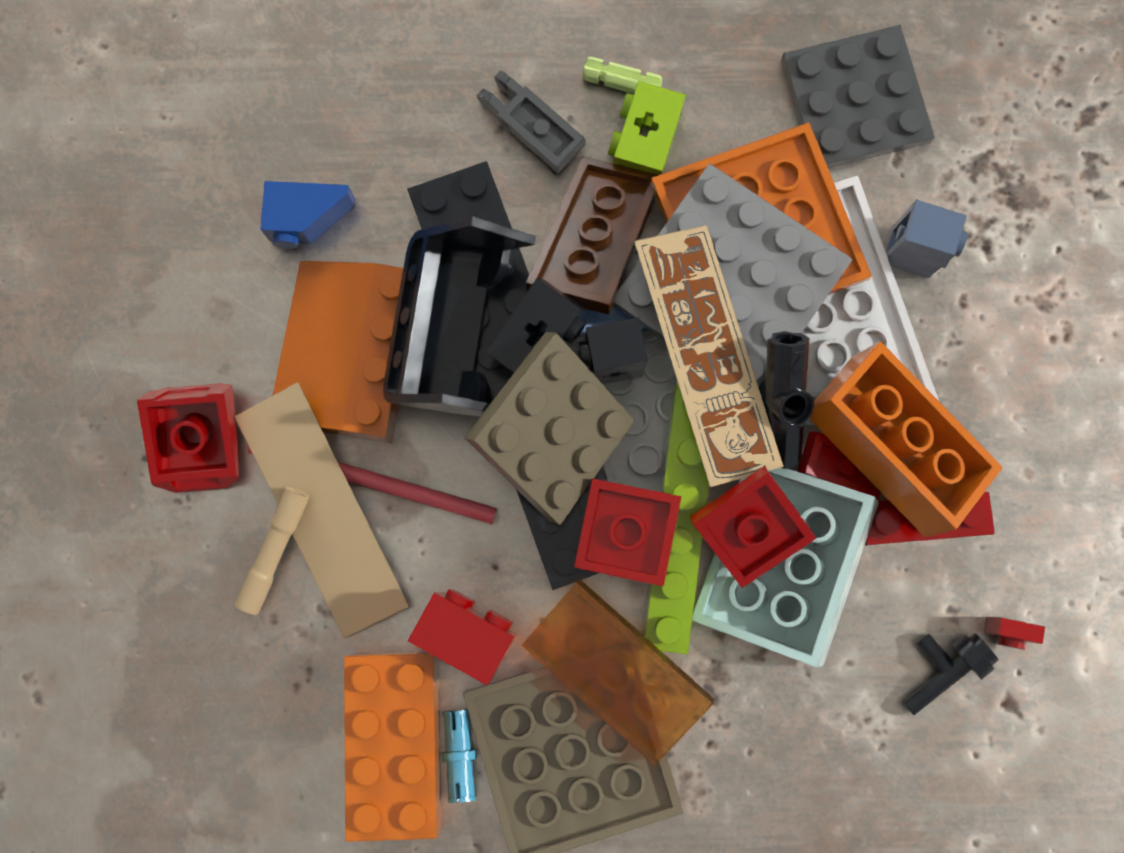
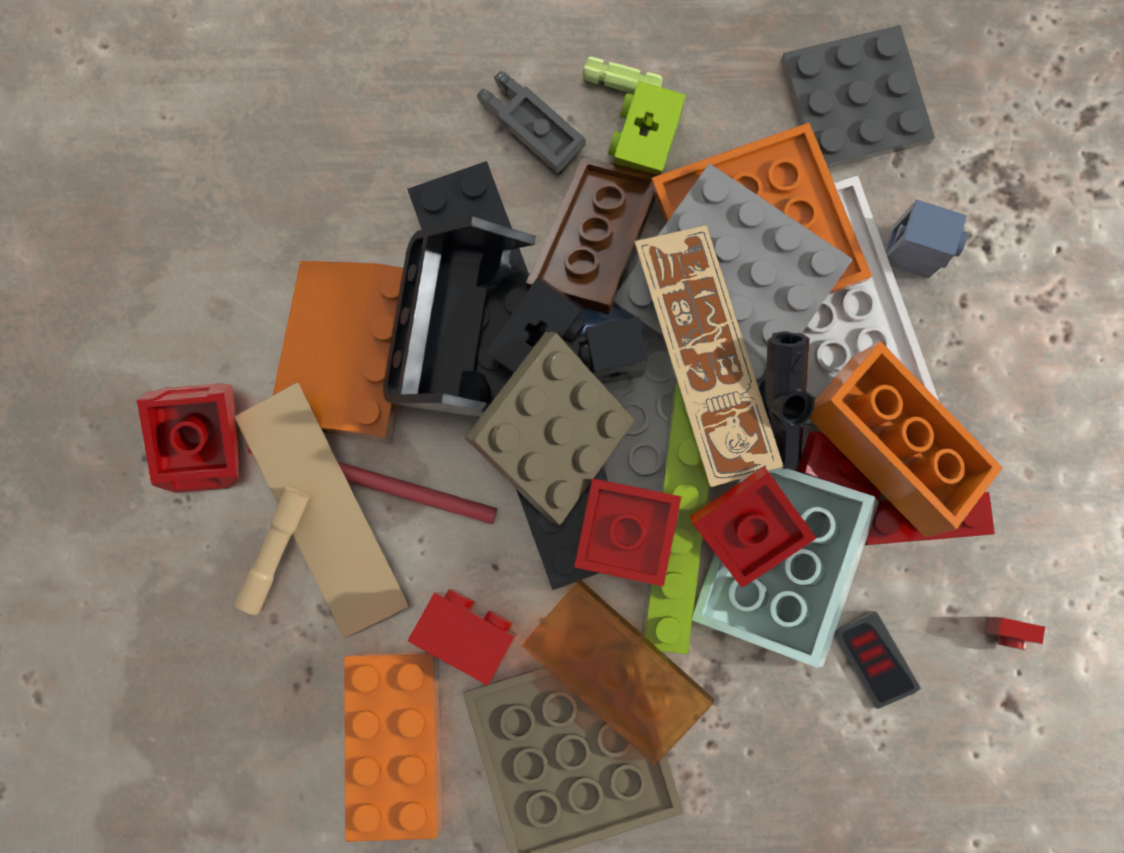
(302, 210): blue slope -> none
(459, 756): medium azure pin -> none
(876, 659): none -> slope
(973, 655): black piece -> none

